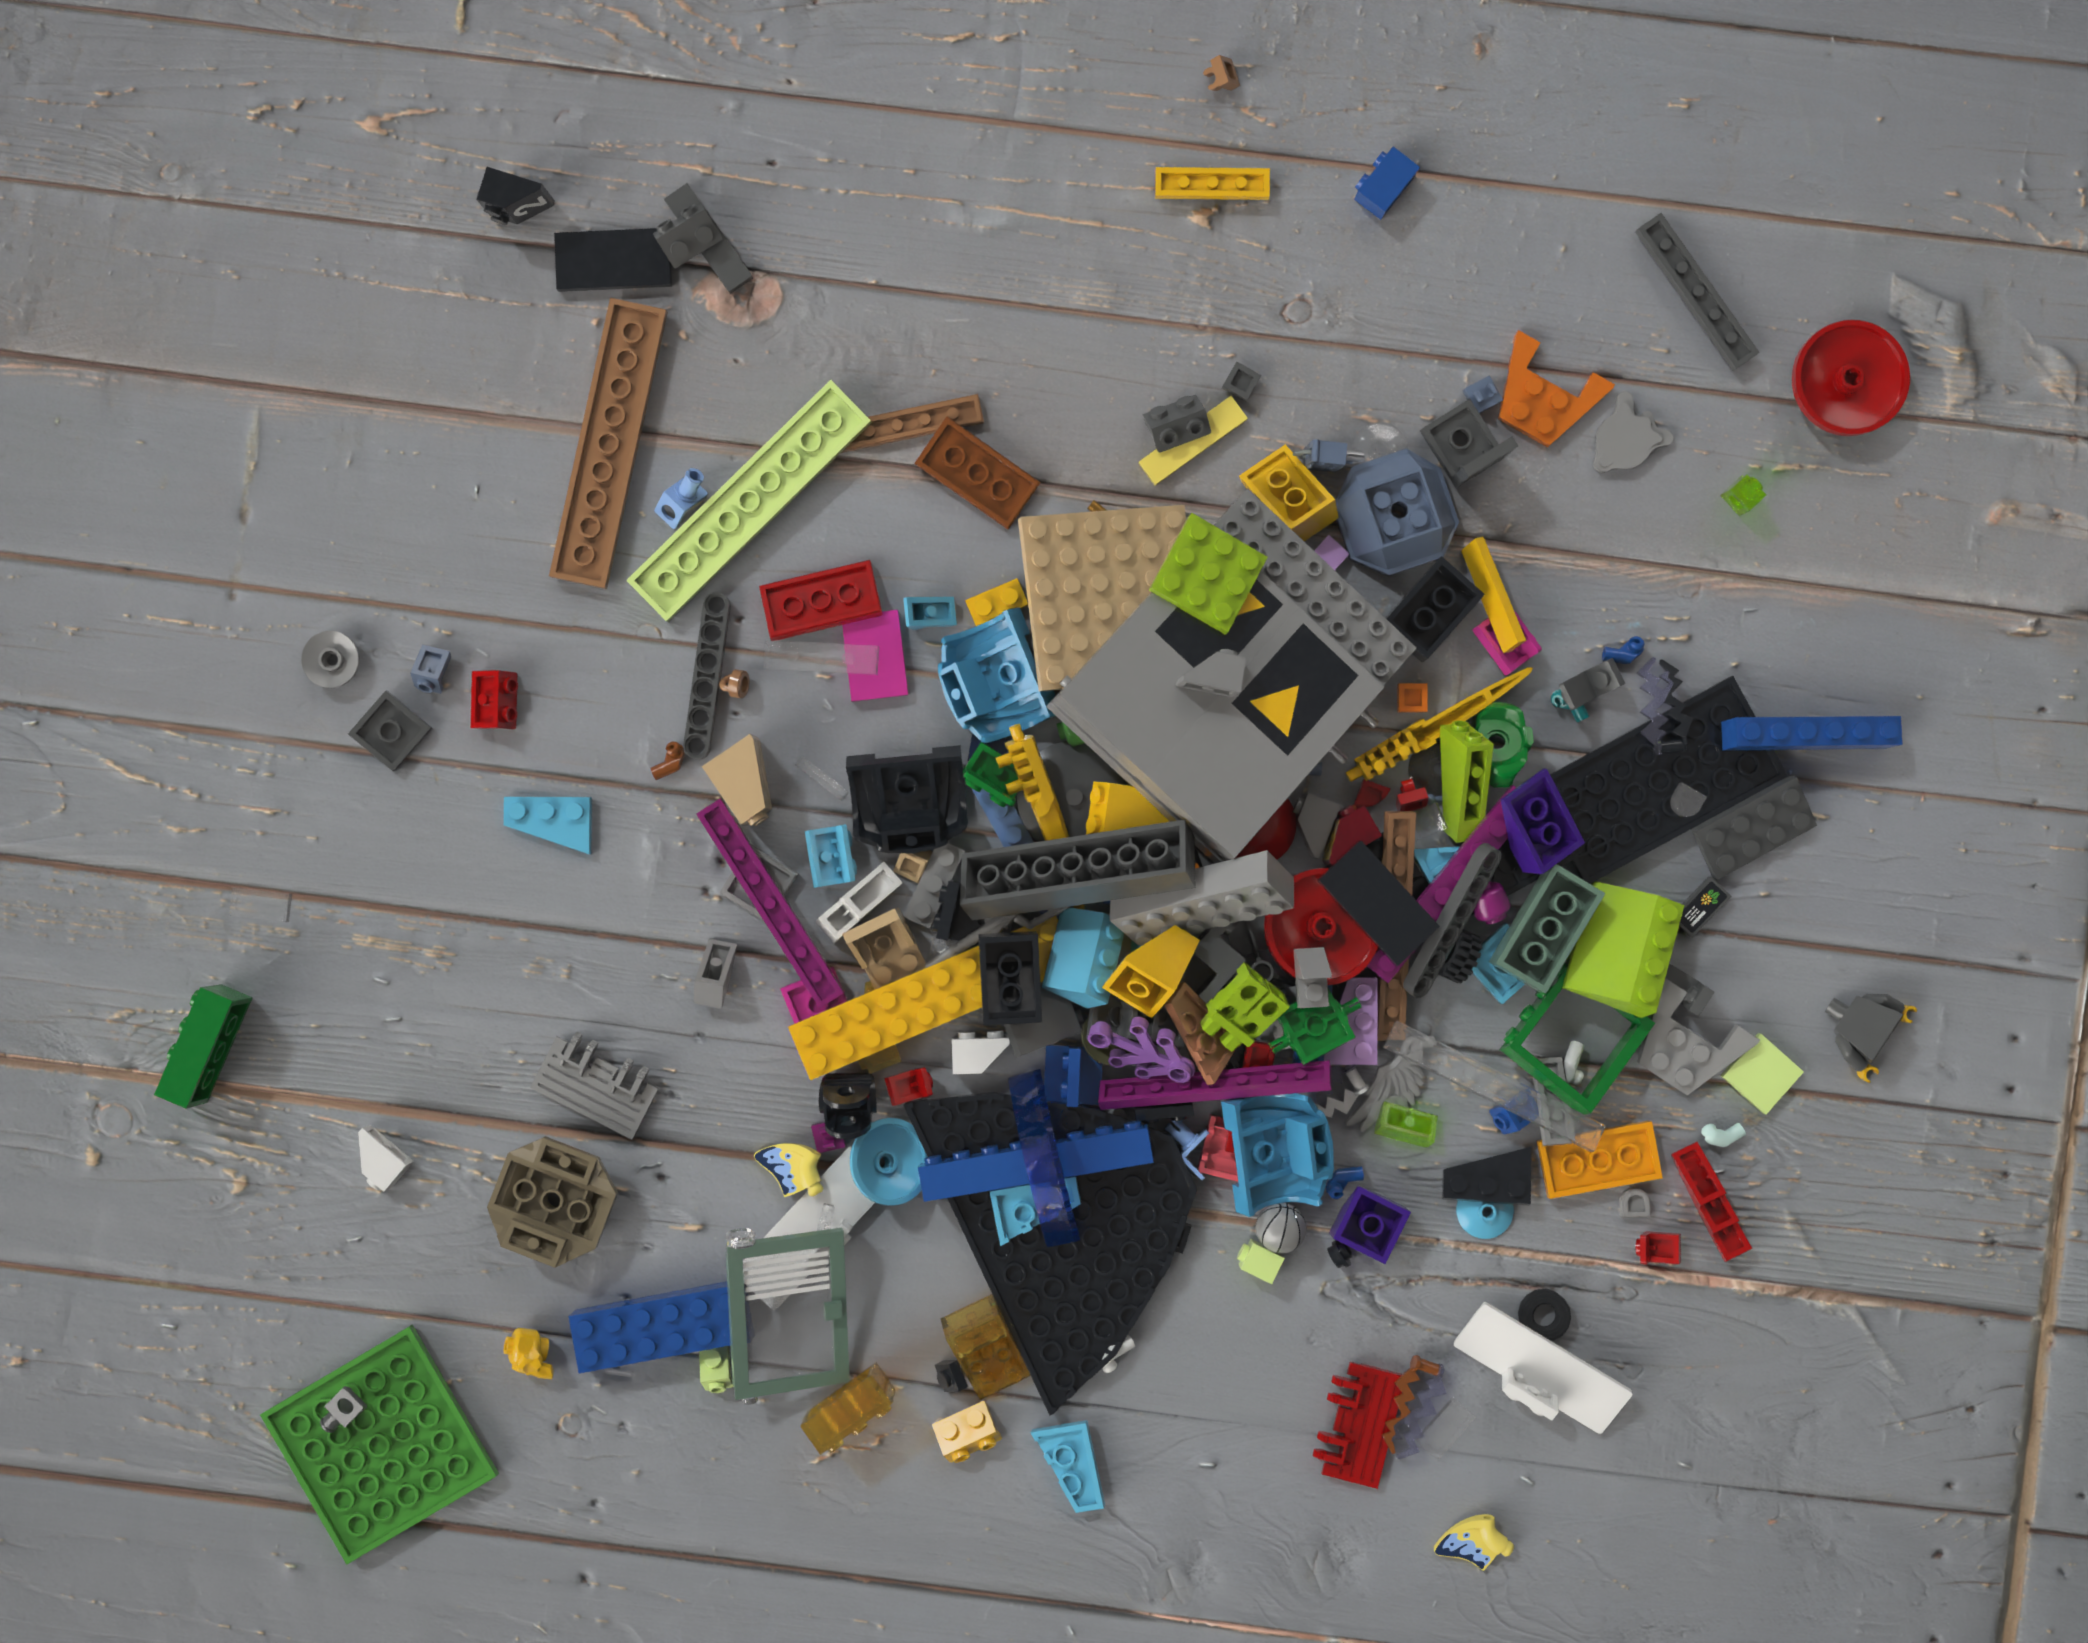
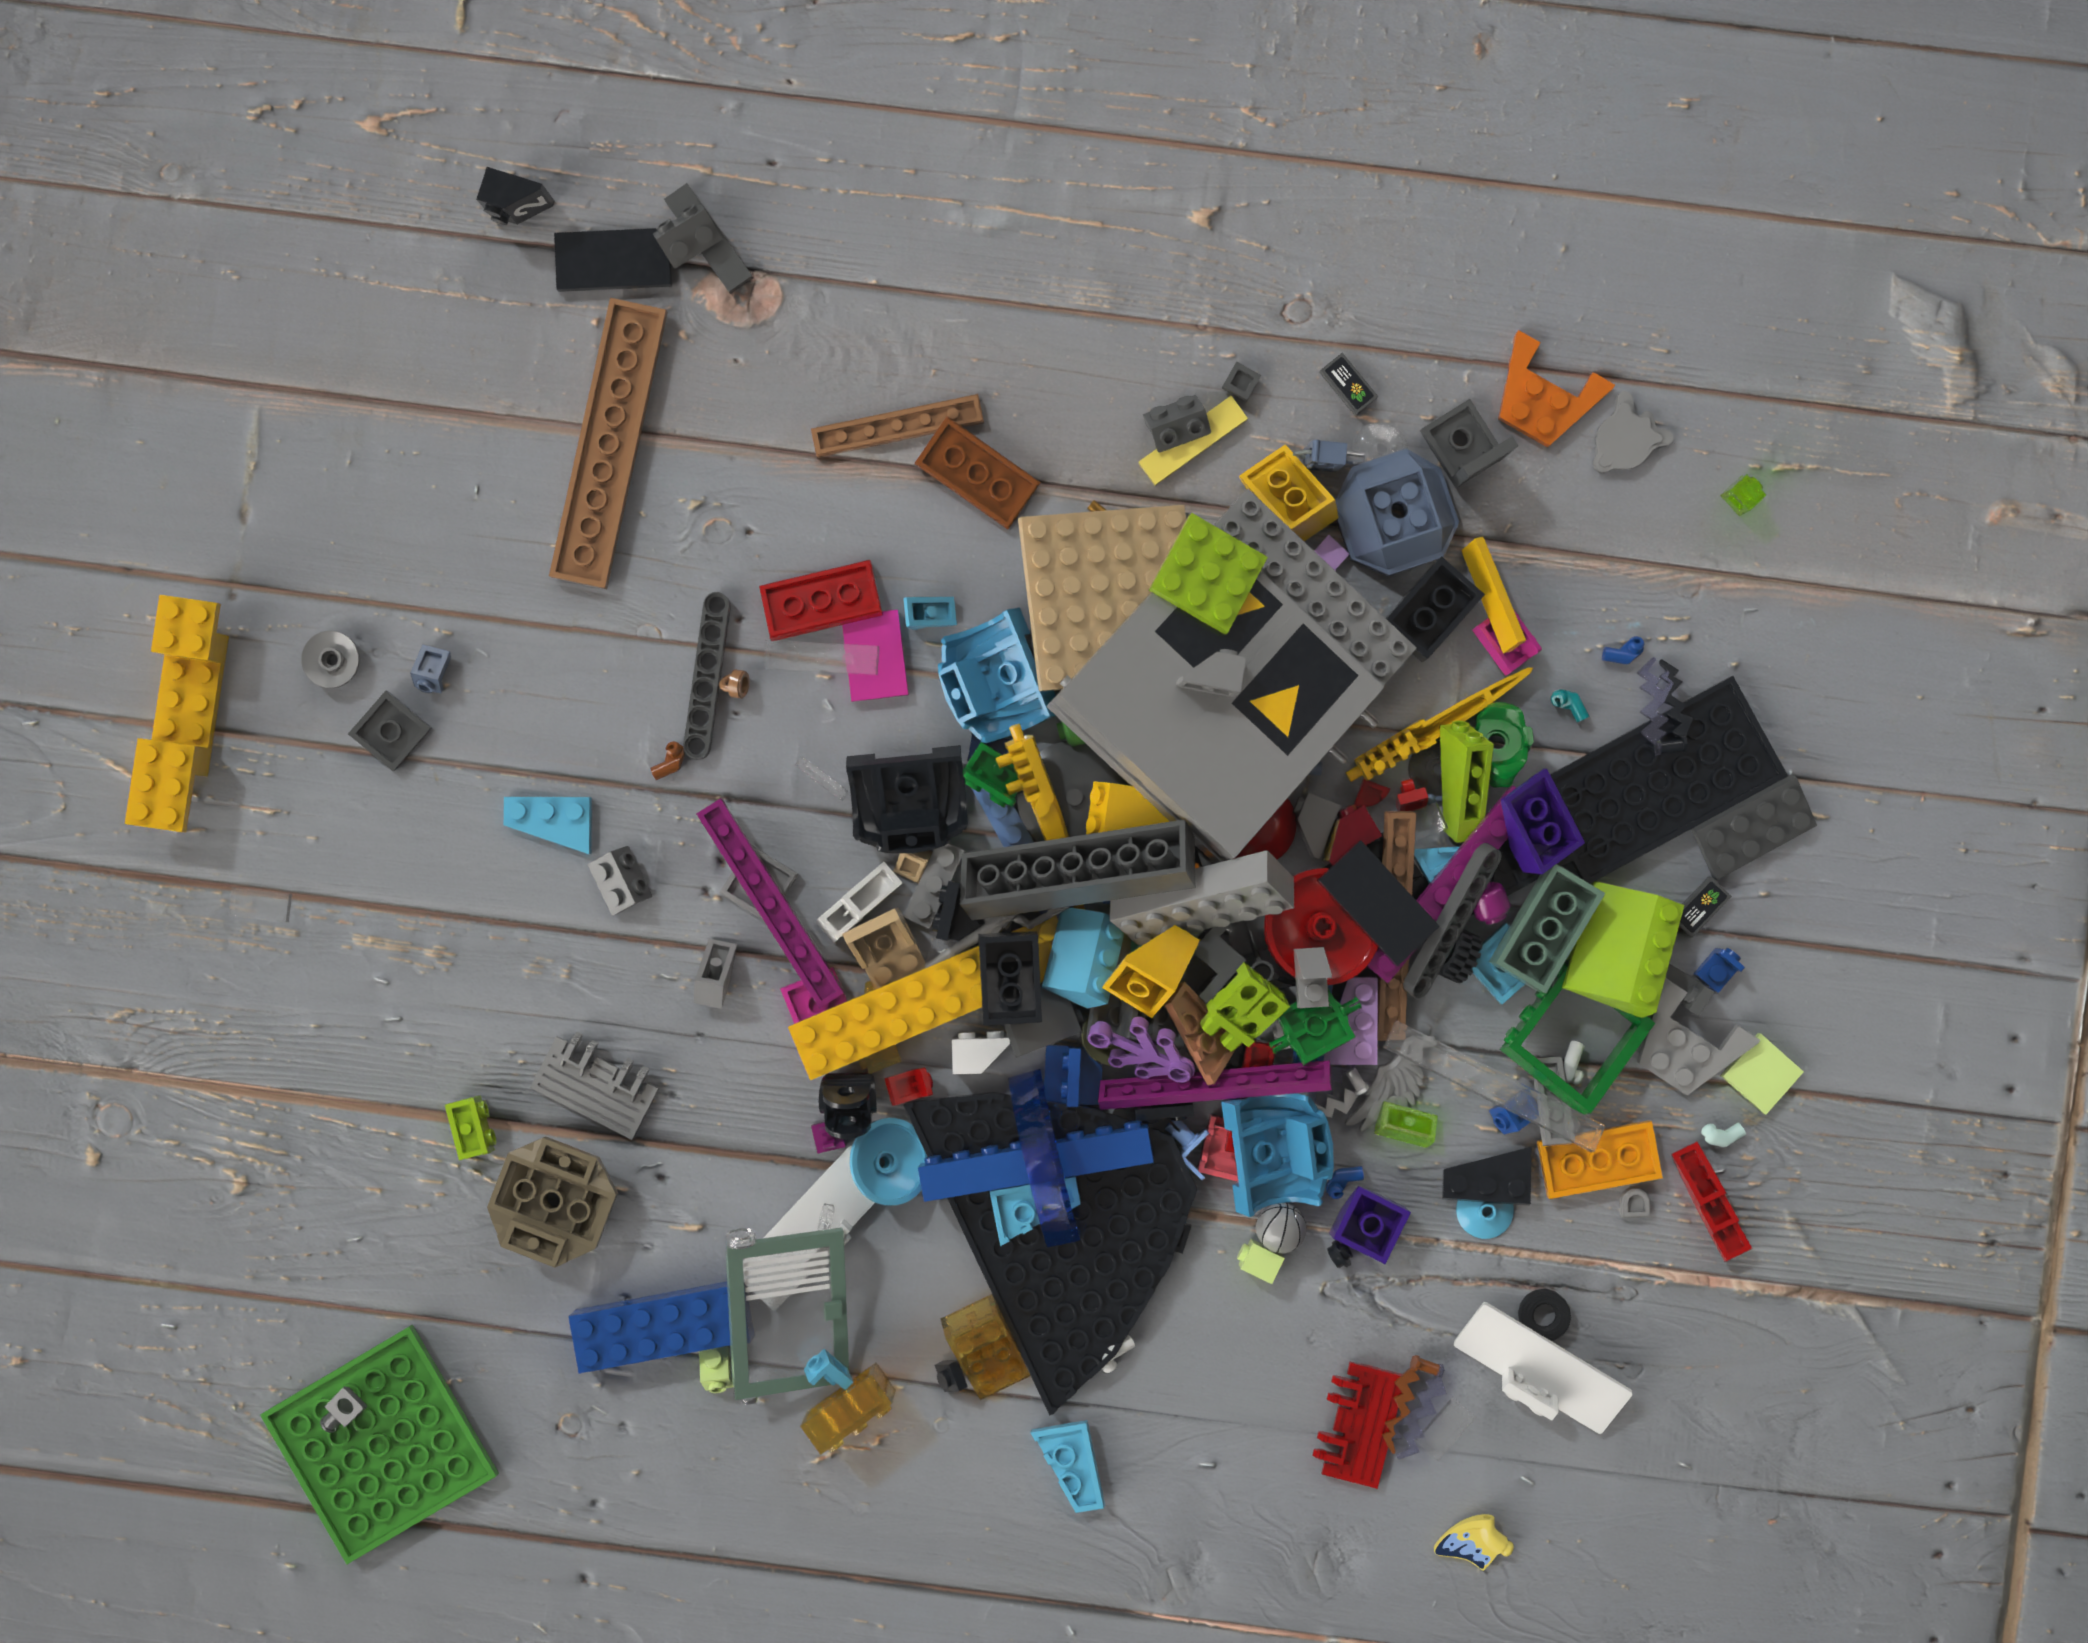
(183, 716): none -> yellow bracket
(202, 1045): green brick -> none
(381, 1159): white slope -> none
(470, 1127): none -> lime bracket
(494, 699): red bracket -> none
(527, 1352): yellow head -> none
(620, 880): none -> dark grey bracket
(681, 497): light blue bracket -> none
(742, 780): tan slope -> none
(749, 501): yellowish green plate -> none
(792, 1167): light yellow arm -> none
(828, 1366): none -> medium azure bracket
(830, 855): medium azure bracket -> none
(966, 1432): yellow bracket -> none
(995, 601): yellow plate -> none
(1212, 183): yellow plate -> none
(1224, 73): medium nougat tile -> none
(1348, 384): none -> tile
(1386, 183): blue brick -> none
(1412, 698): orange plate -> none
(1483, 394): sand blue tile -> none
(1591, 684): dark grey bracket -> none
(1659, 1247): red bracket -> none
(1686, 800): clear tile -> none
(1697, 291): dark grey plate -> none
(1719, 968): none -> blue bracket
(1811, 733): blue brick -> none
(1850, 378): red dish -> none
(1866, 1028): dark grey torso -> none

